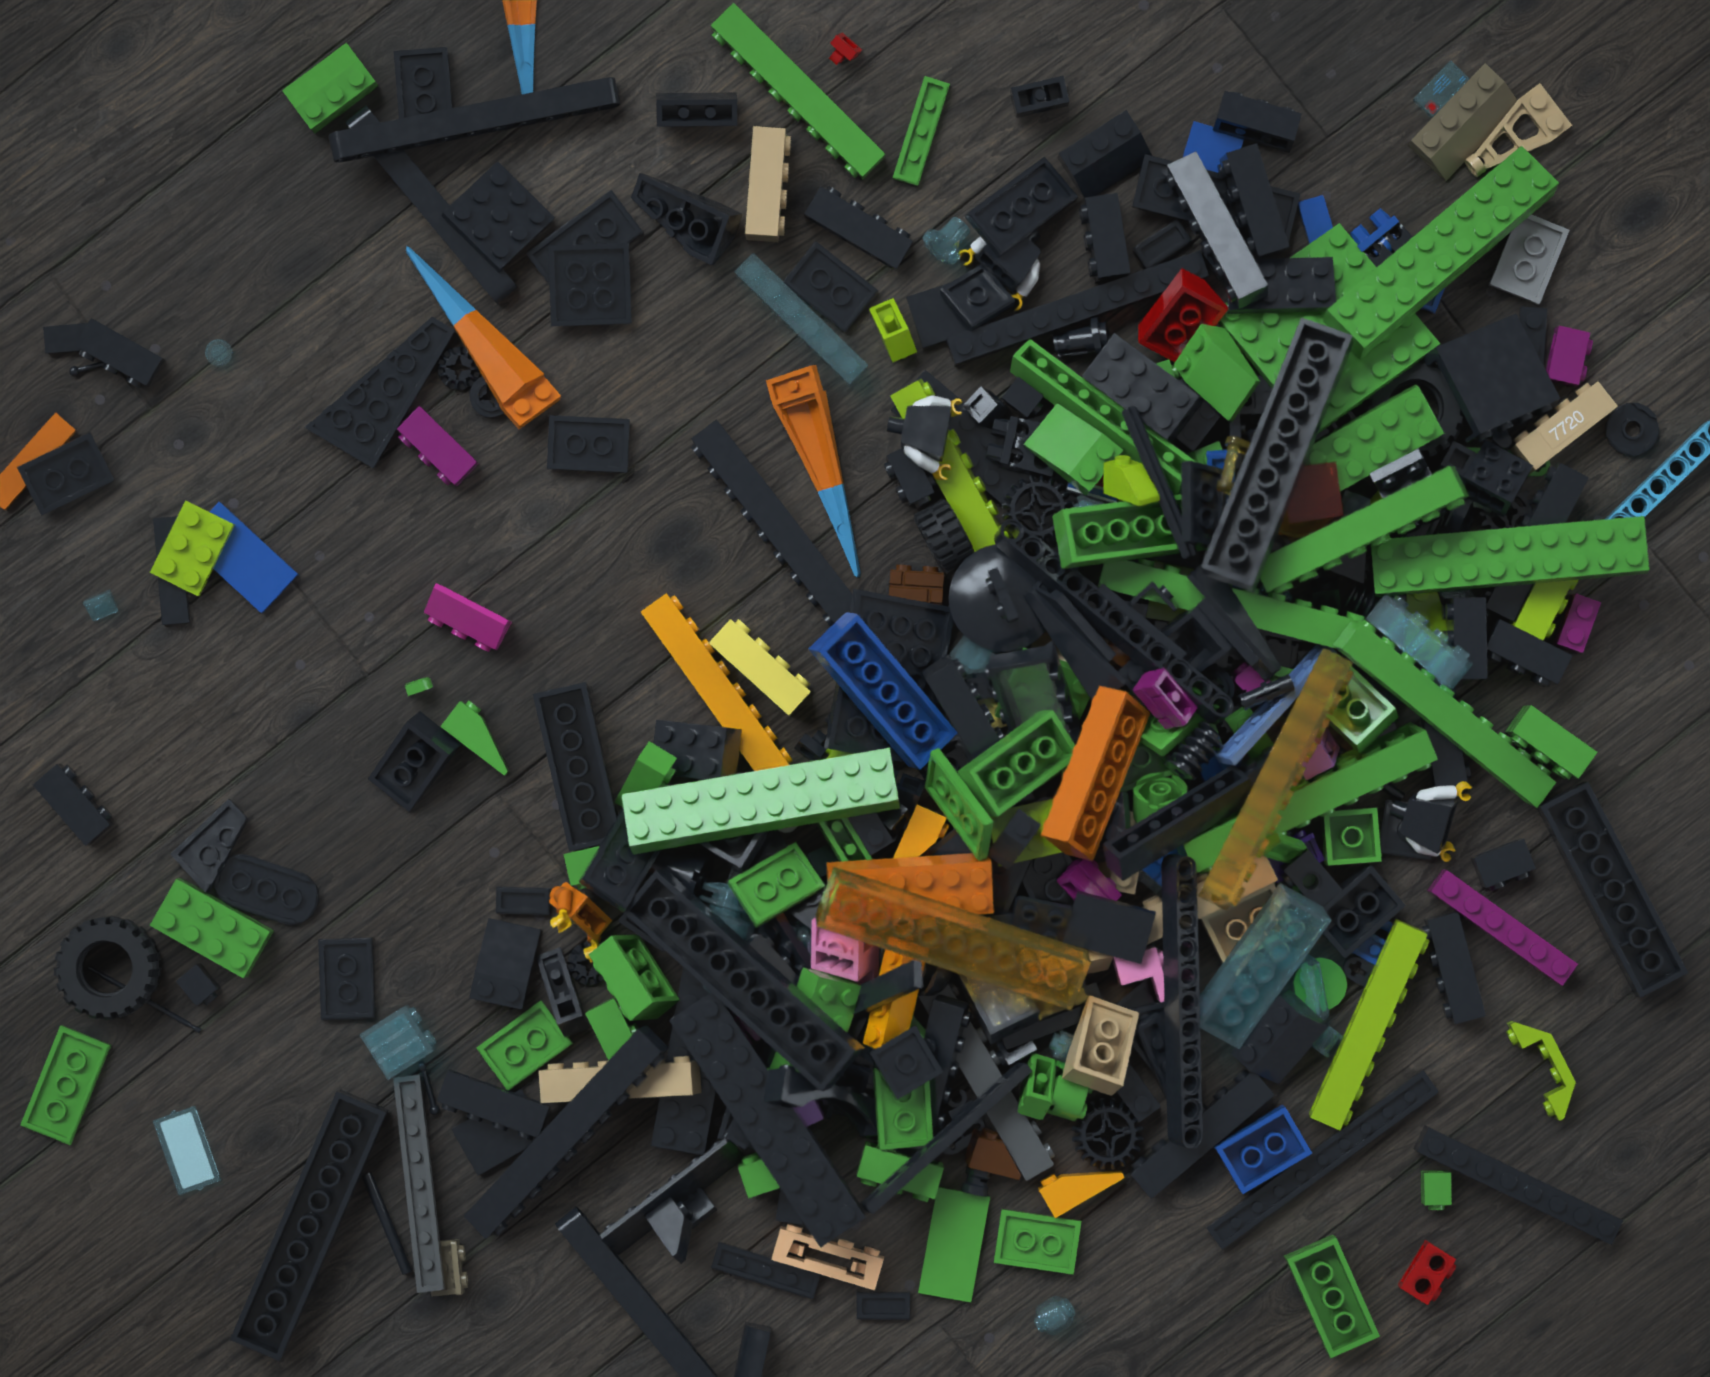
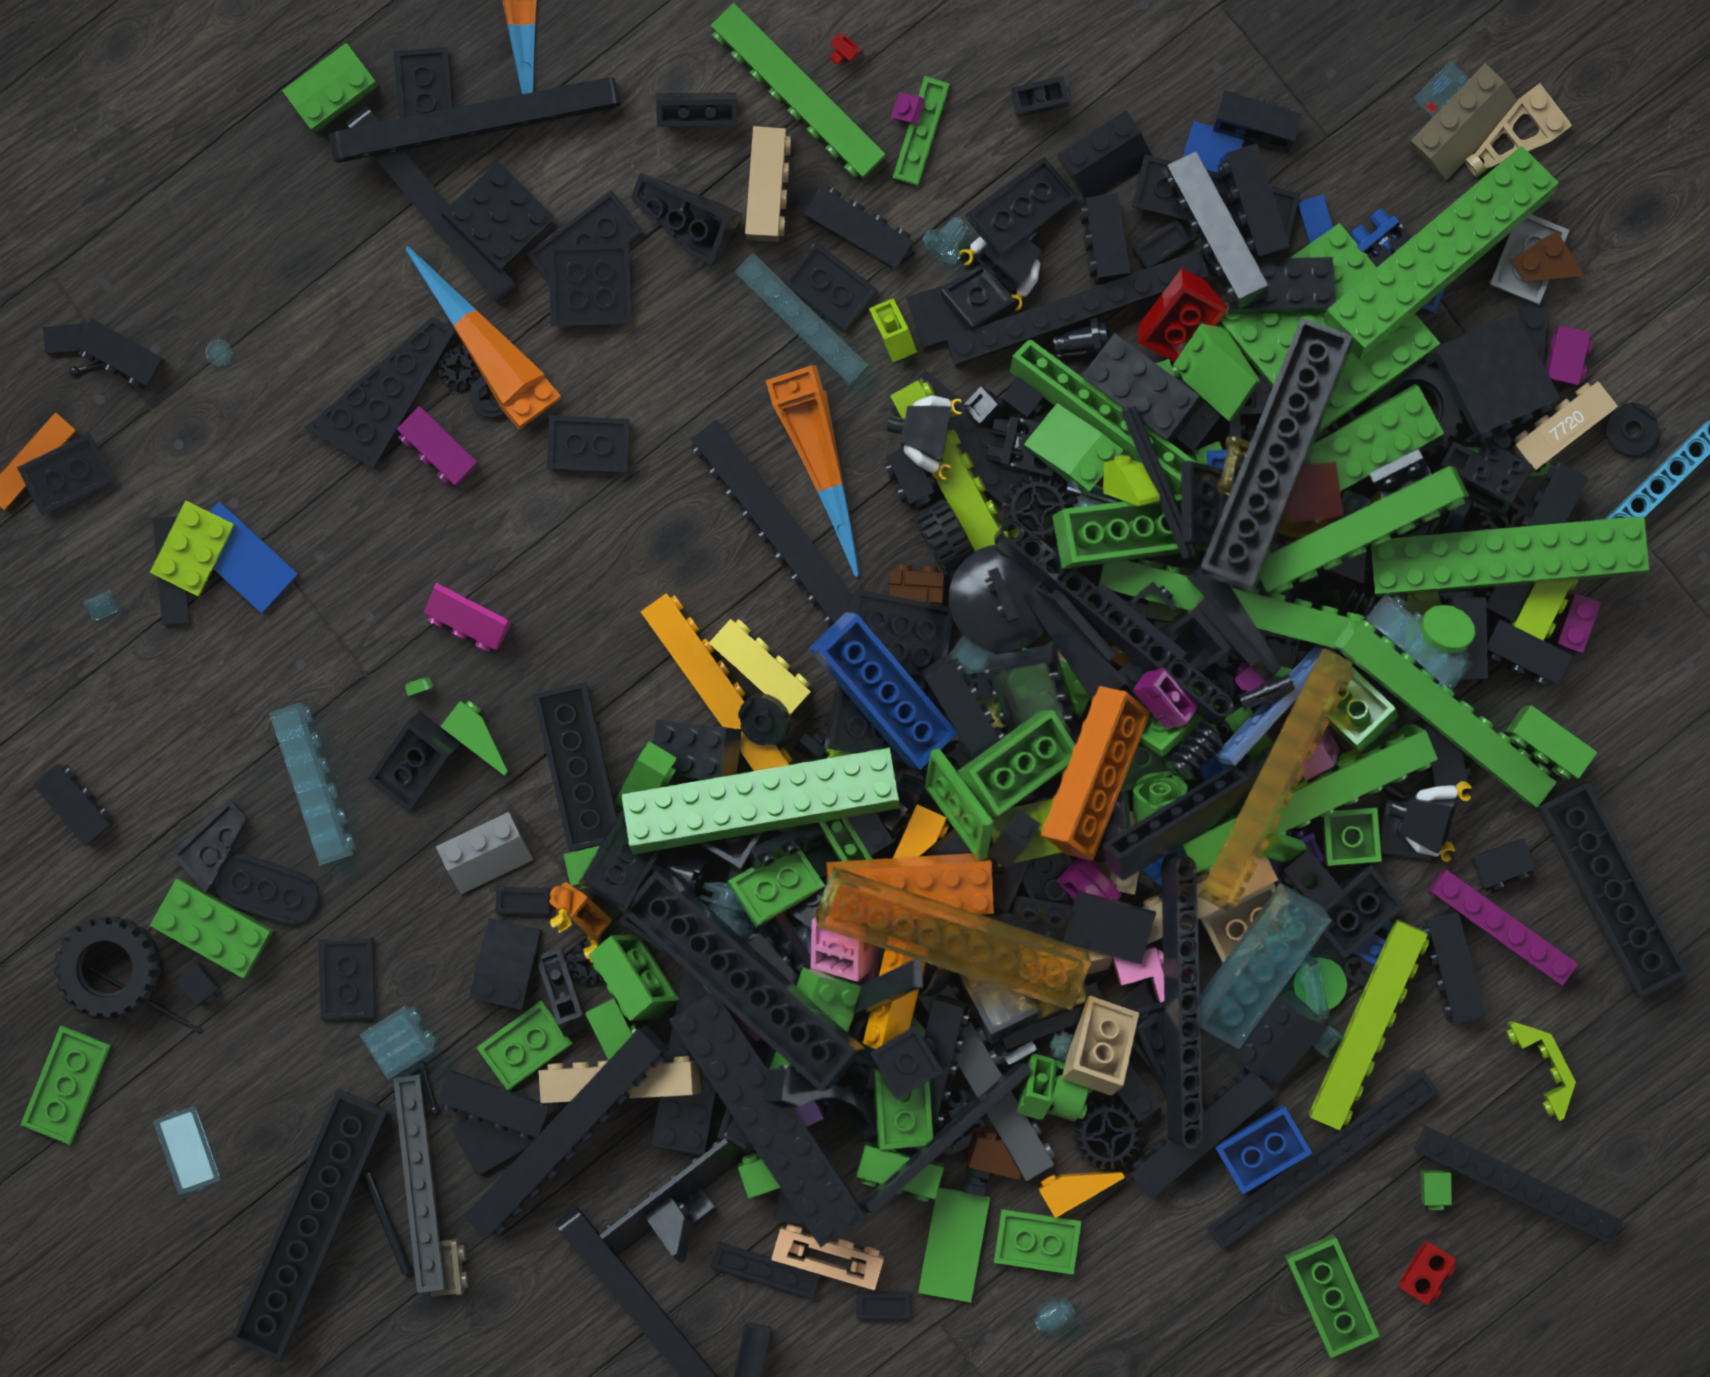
(311, 783): none -> clear light blue brick
(484, 852): none -> light grey slope
(764, 719): none -> black tile
(785, 845): none -> black plate
(908, 108): none -> magenta plate
(1447, 628): none -> bright green tile
(1546, 261): none -> reddish brown wing

